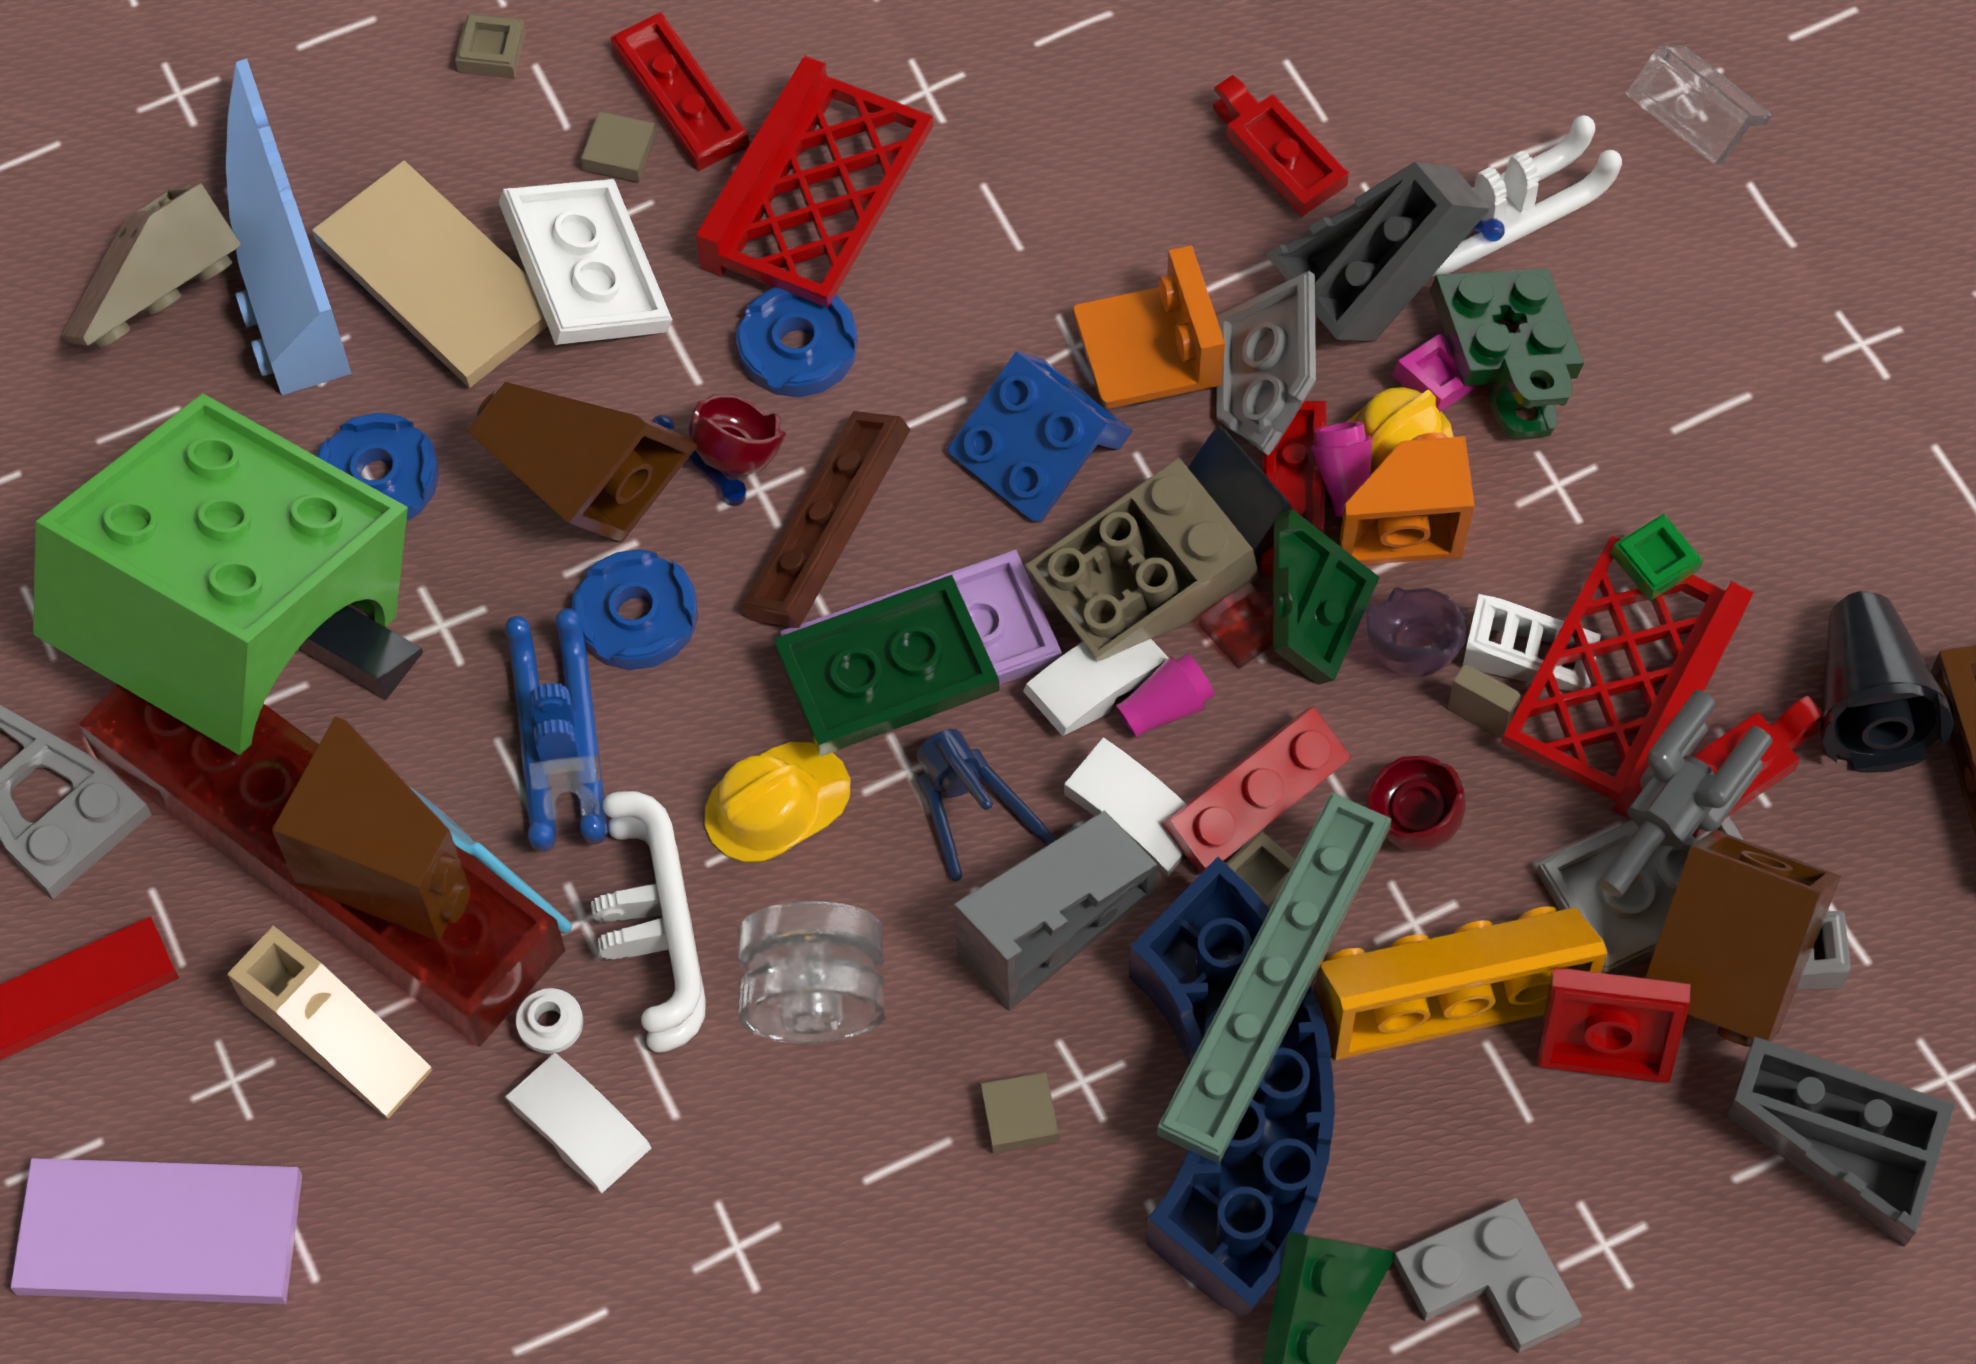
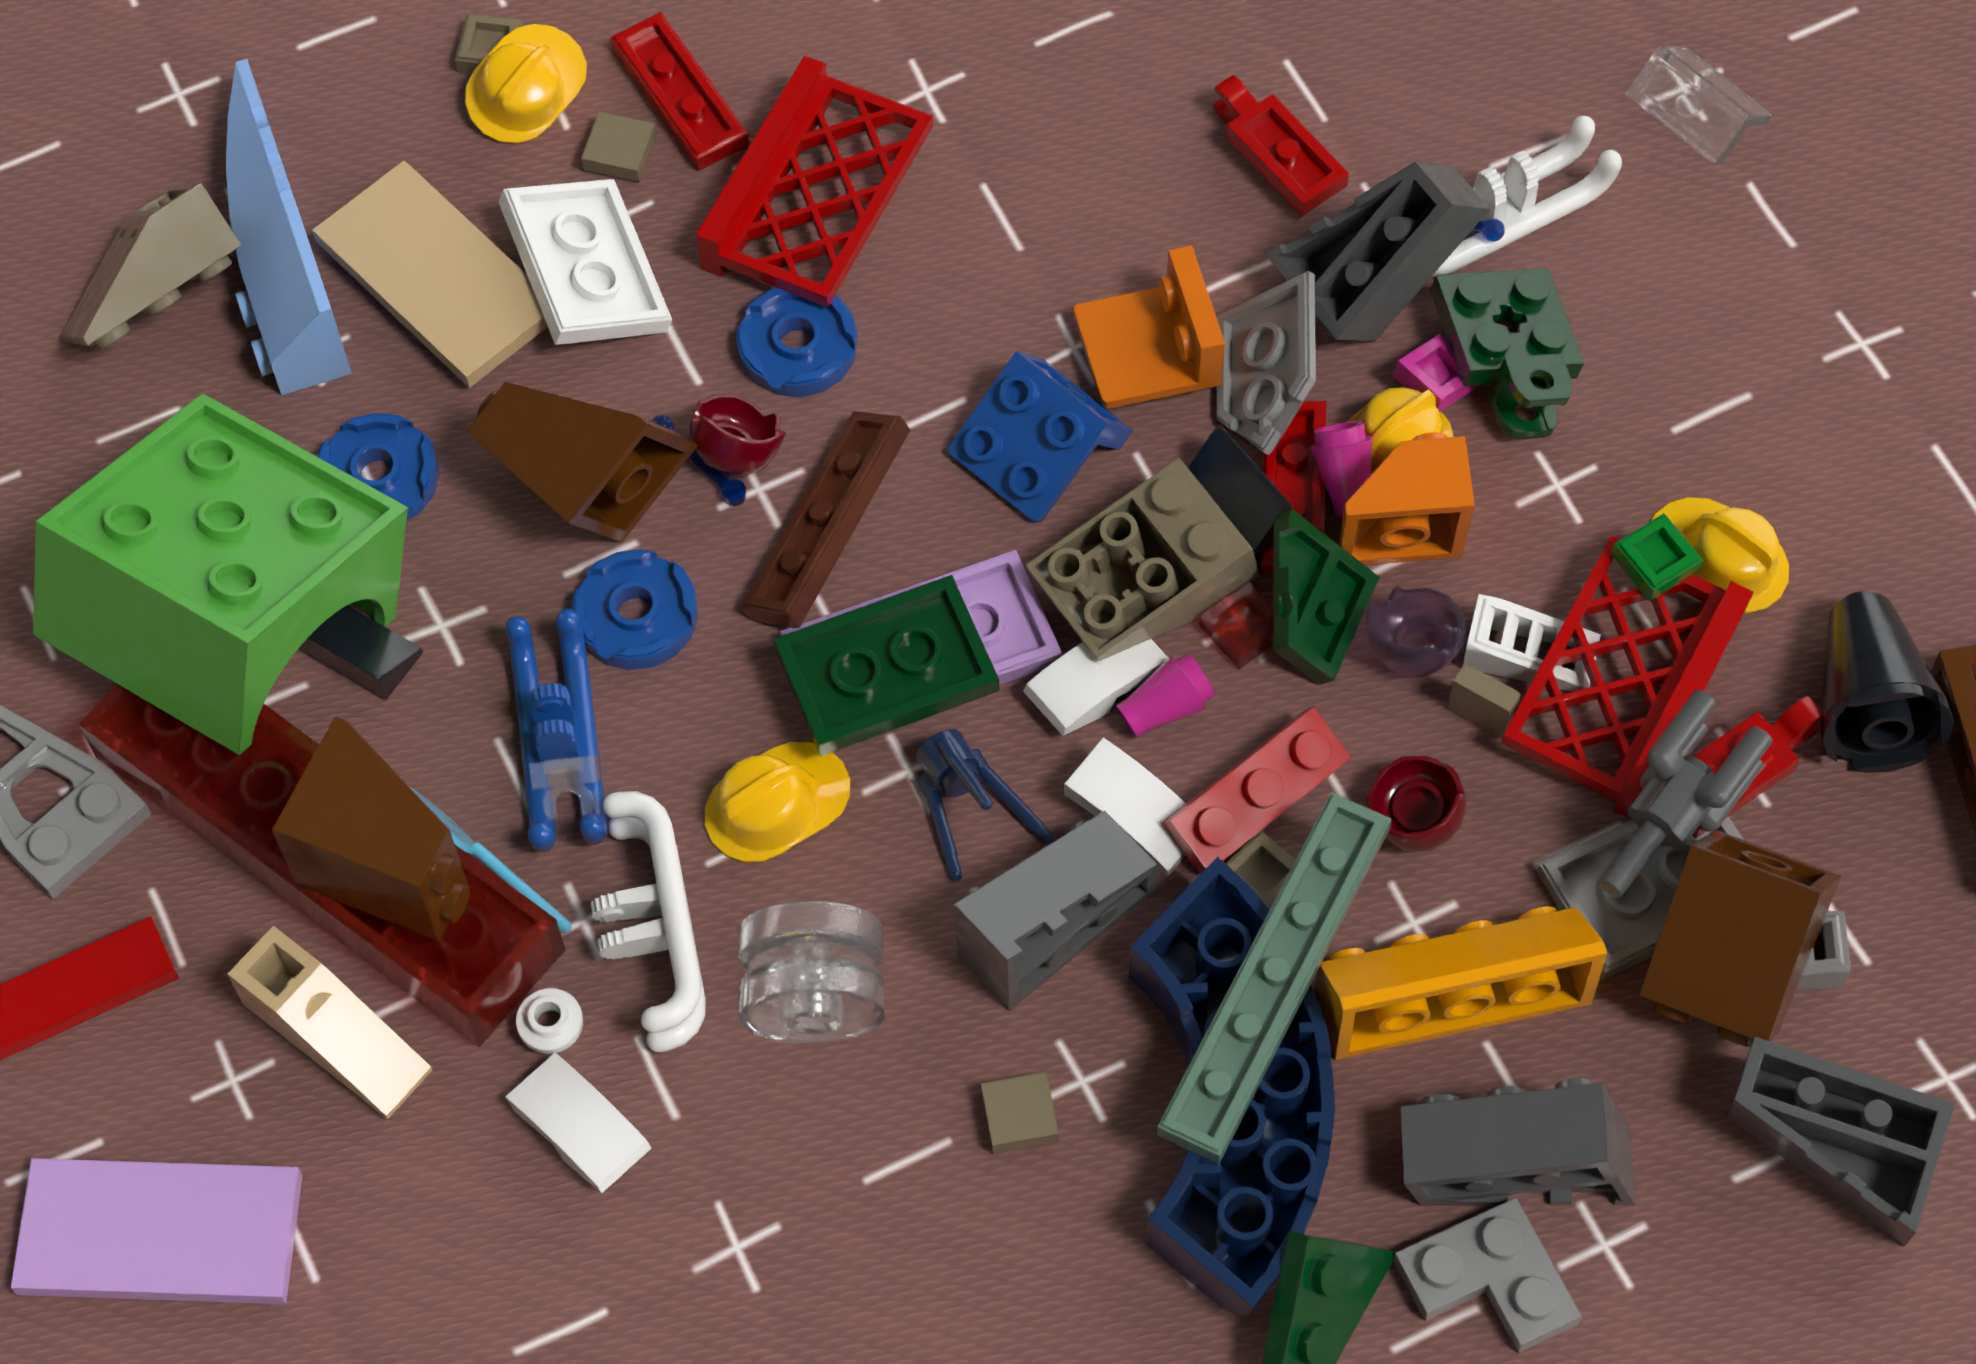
(525, 83): none -> yellow piece
(1517, 1145): none -> dark grey wedge
(1612, 1025): red tile -> none
(1734, 547): none -> yellow piece

